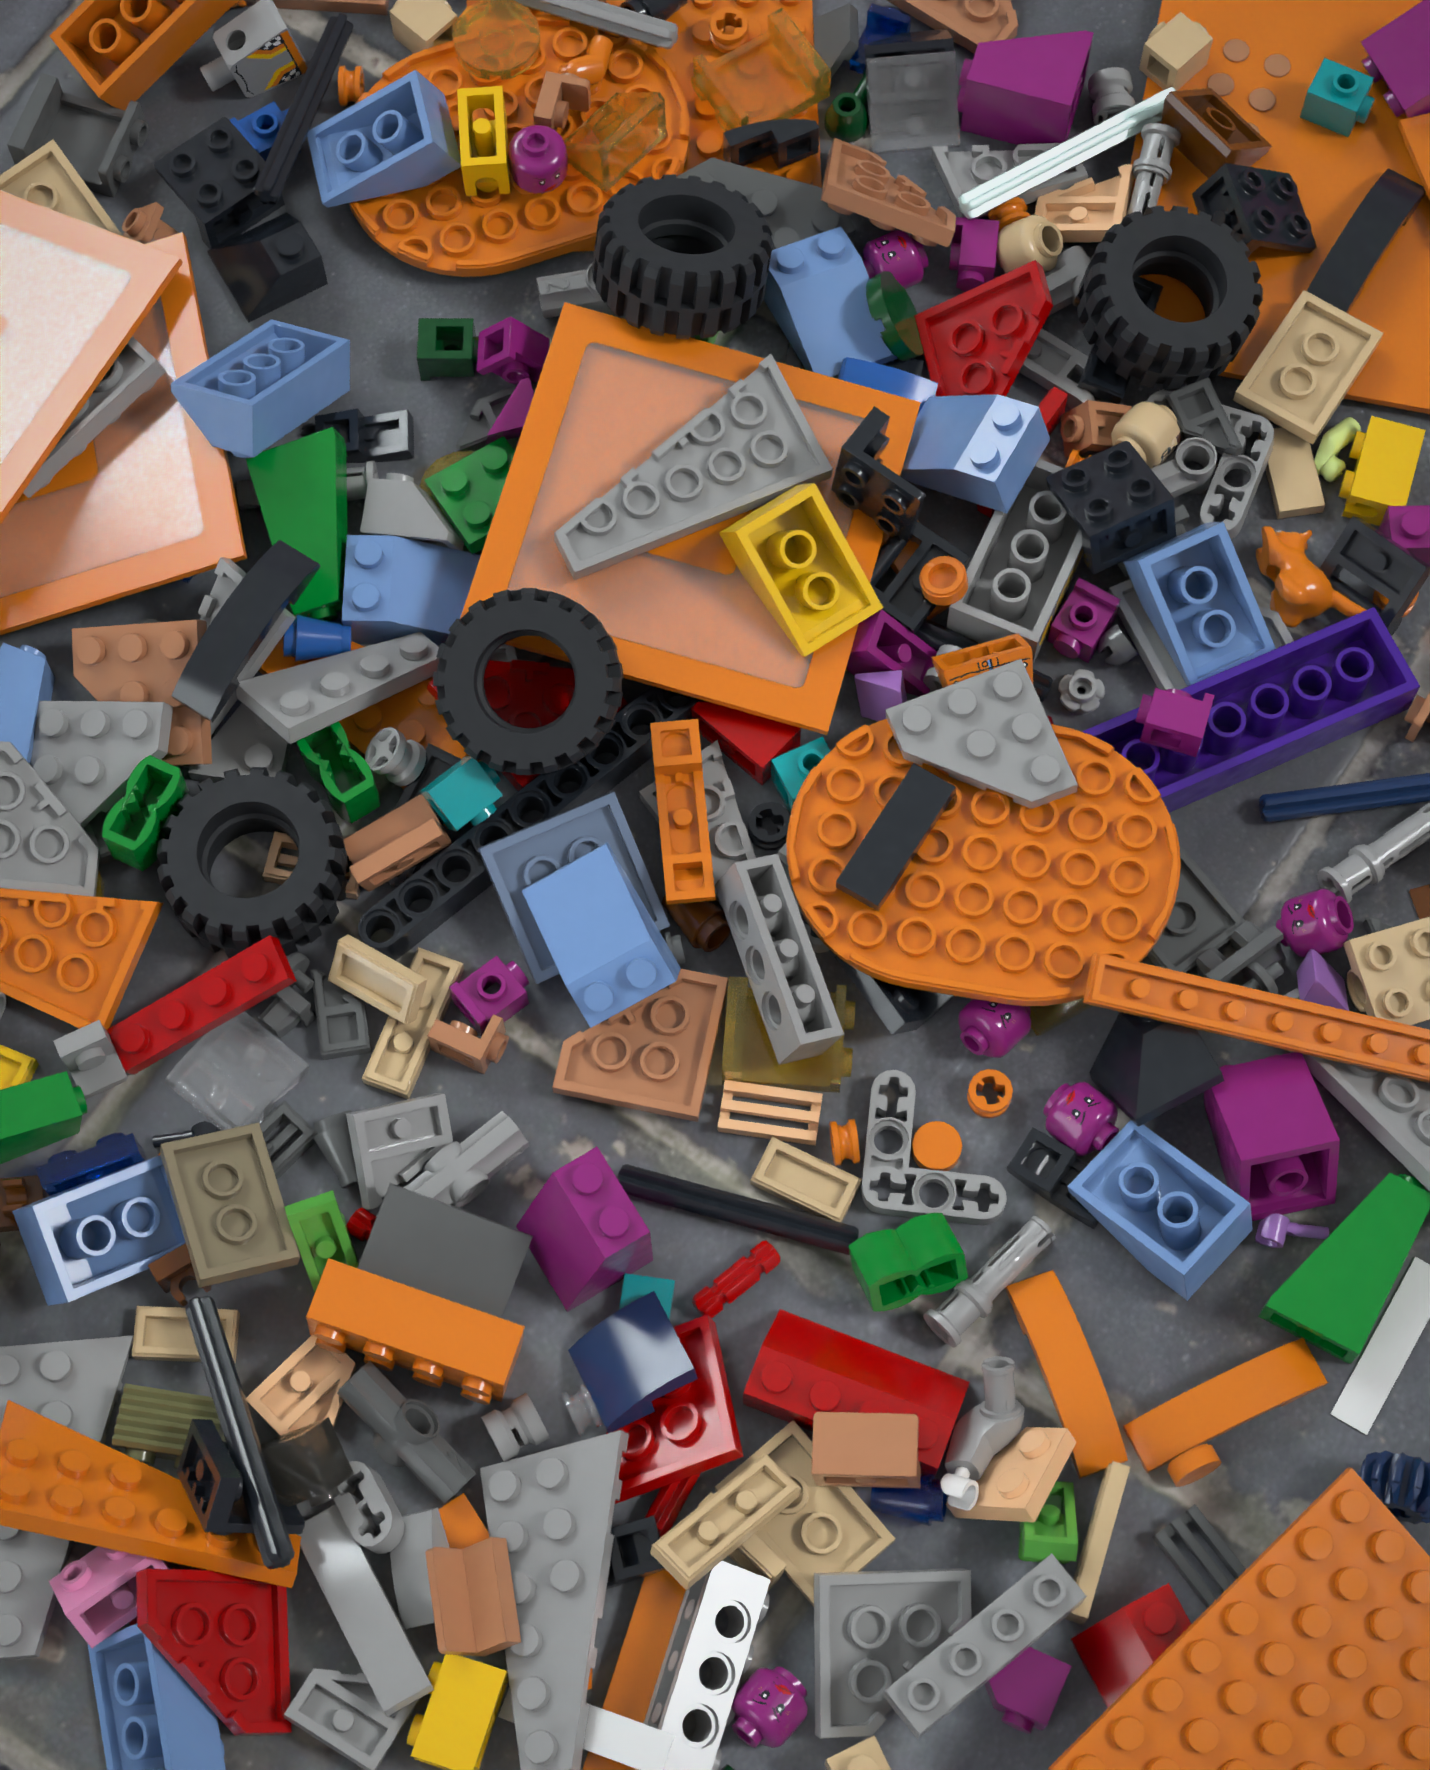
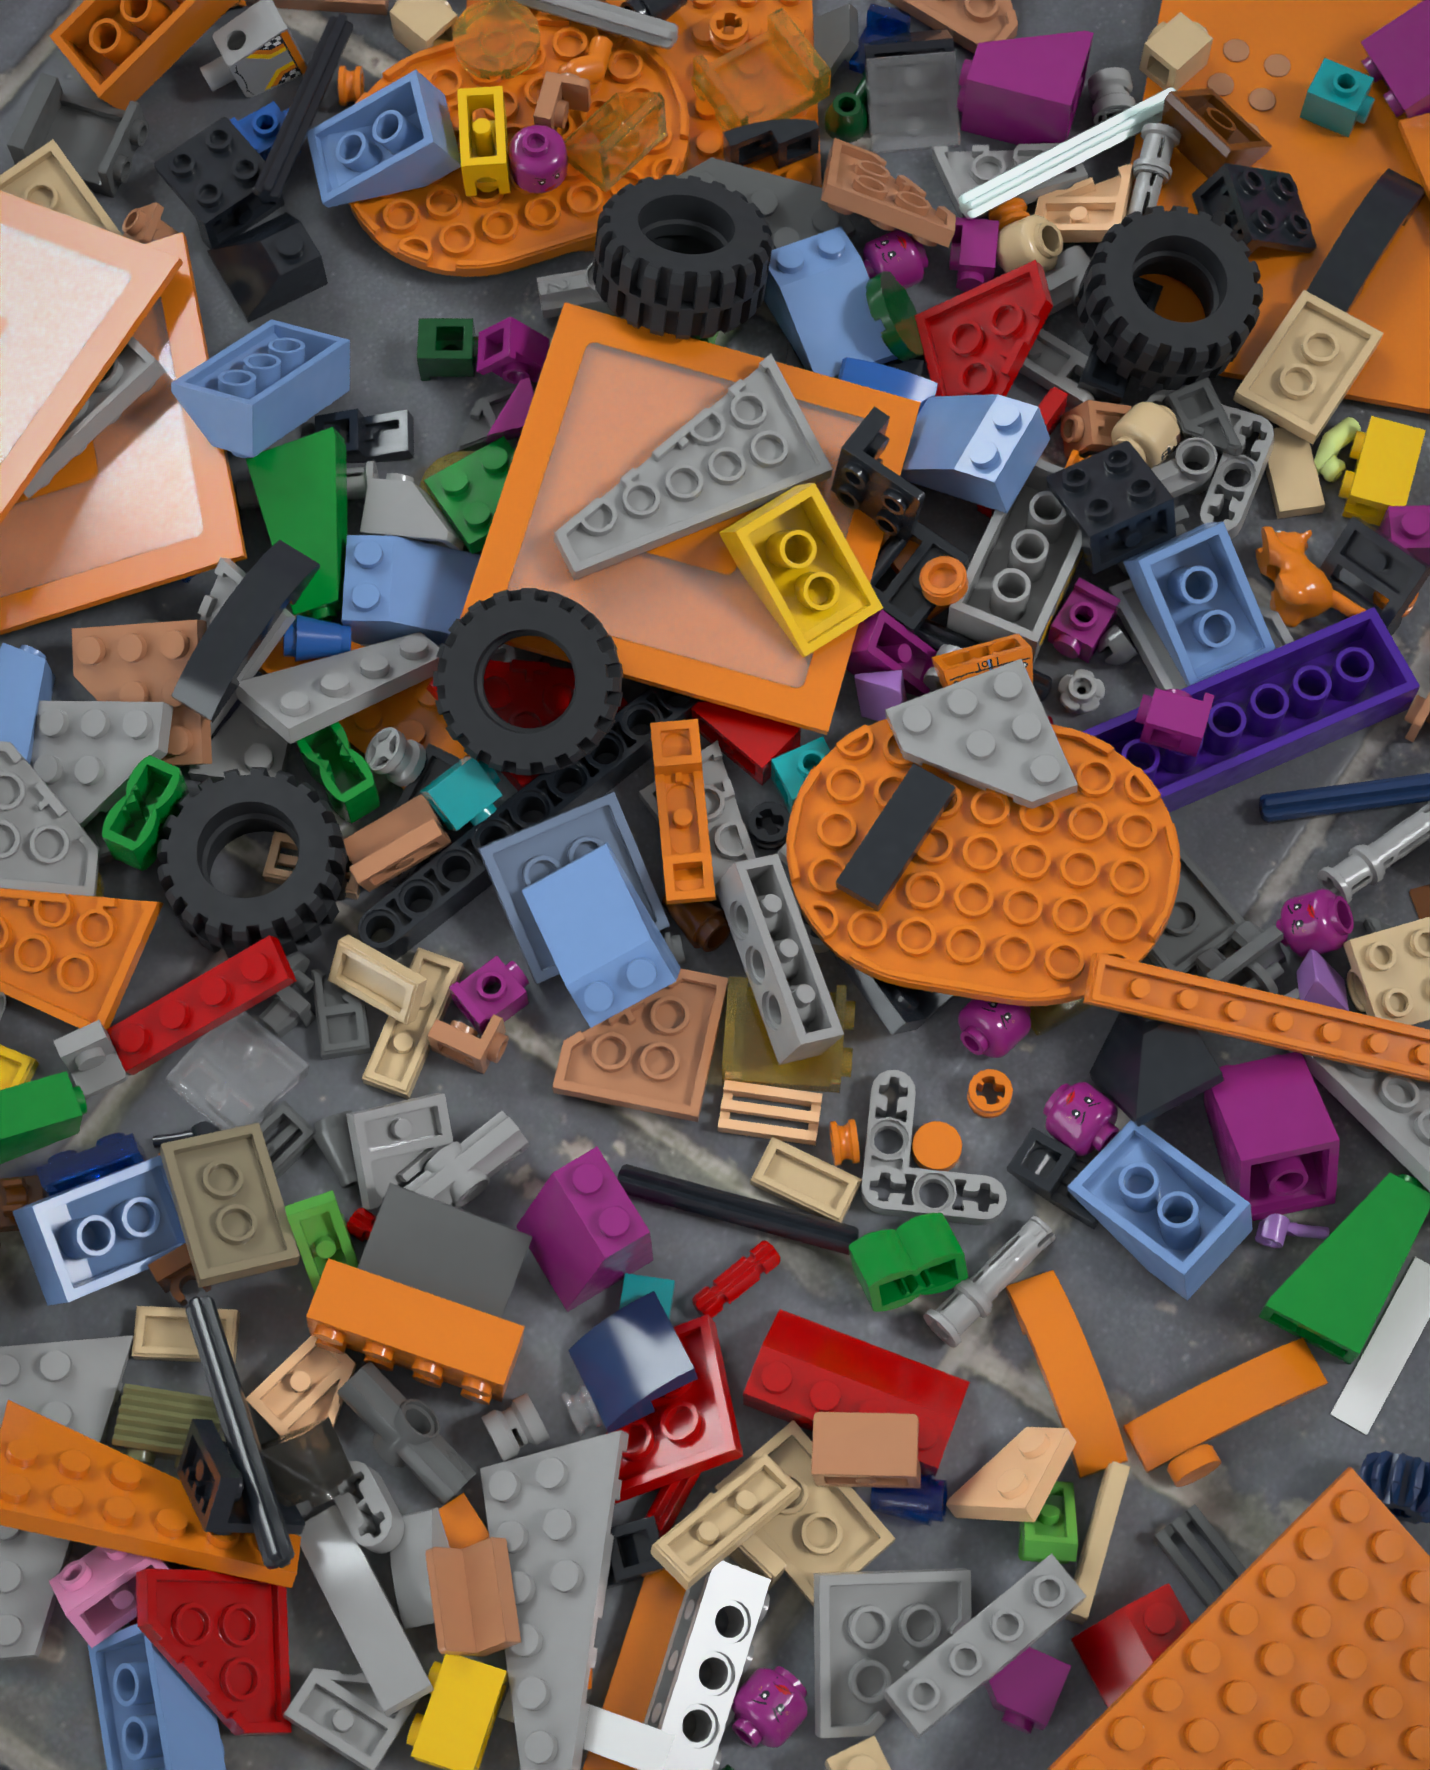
(982, 1433): light grey arm -> none

